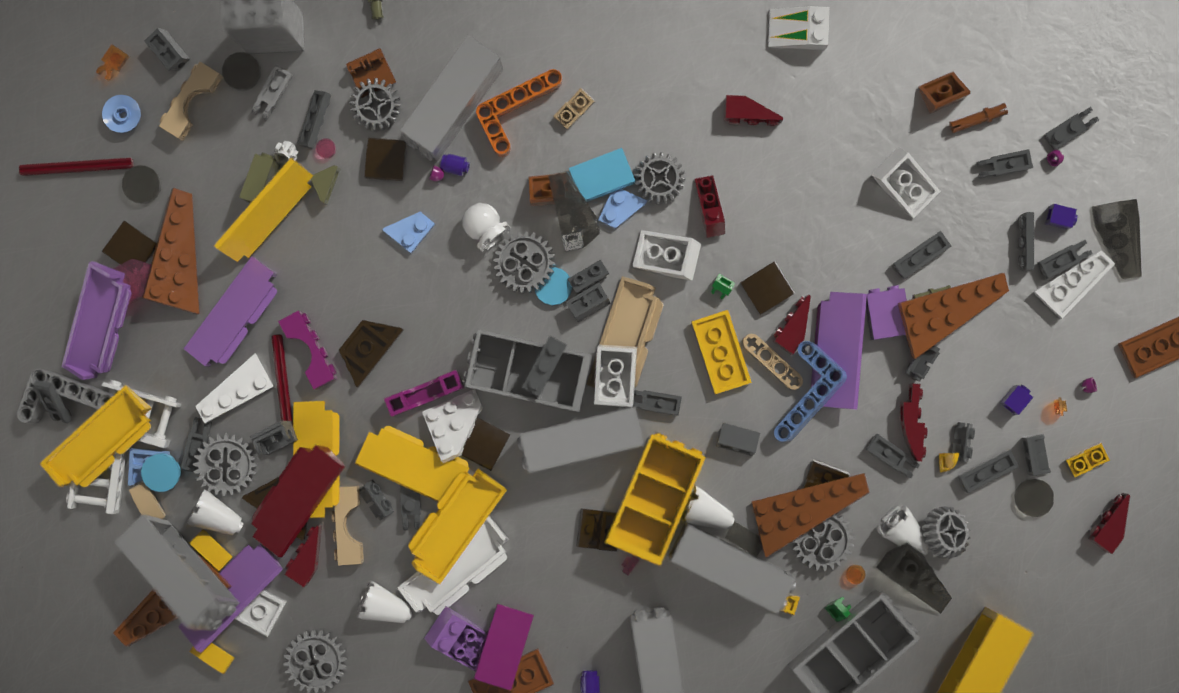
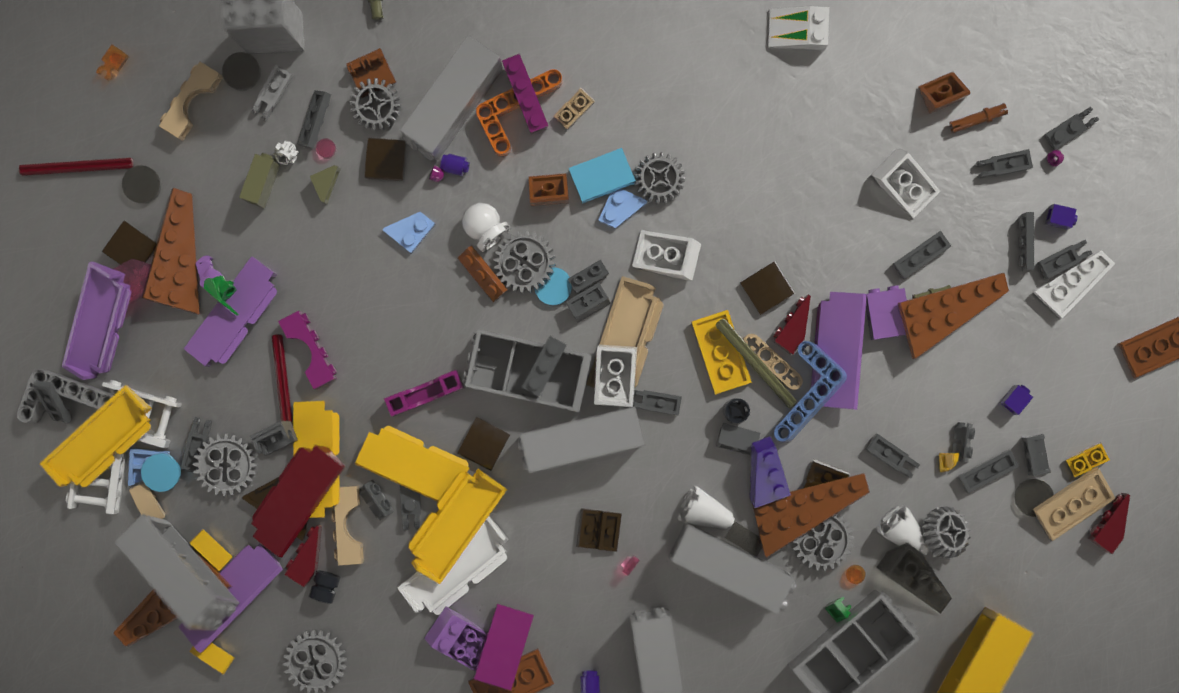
(112, 113): light blue dish -> none
(166, 49): dark grey hinge -> none
(214, 515): white cone -> none
(215, 282): none -> green animal
(237, 389): white wing -> none
(262, 612): white tile -> none
(265, 211): yellow slope -> none
(324, 587): none -> black wheel
(367, 347): dark brown wing -> none
(383, 605): white cone -> none
(453, 423): white plate -> none
(482, 273): none -> dark orange plate
(525, 93): none -> magenta arch
(575, 217): clear smoke wedge -> none
(655, 498): yellow container -> none
(710, 206): dark red slope -> none
(723, 285): green tile -> none
(736, 410): none -> black wheel
(744, 109): dark red slope -> none
(756, 363): none -> olive axle
(767, 474): none -> dark purple wedge
(791, 606): yellow tile -> none
(913, 432): dark red slope -> none
(917, 368): dark grey hinge -> none
(1060, 406): clear orange plate -> none
(1074, 503): none -> tan tile
(1090, 385): magenta hinge -> none
(1120, 233): clear smoke wedge -> none

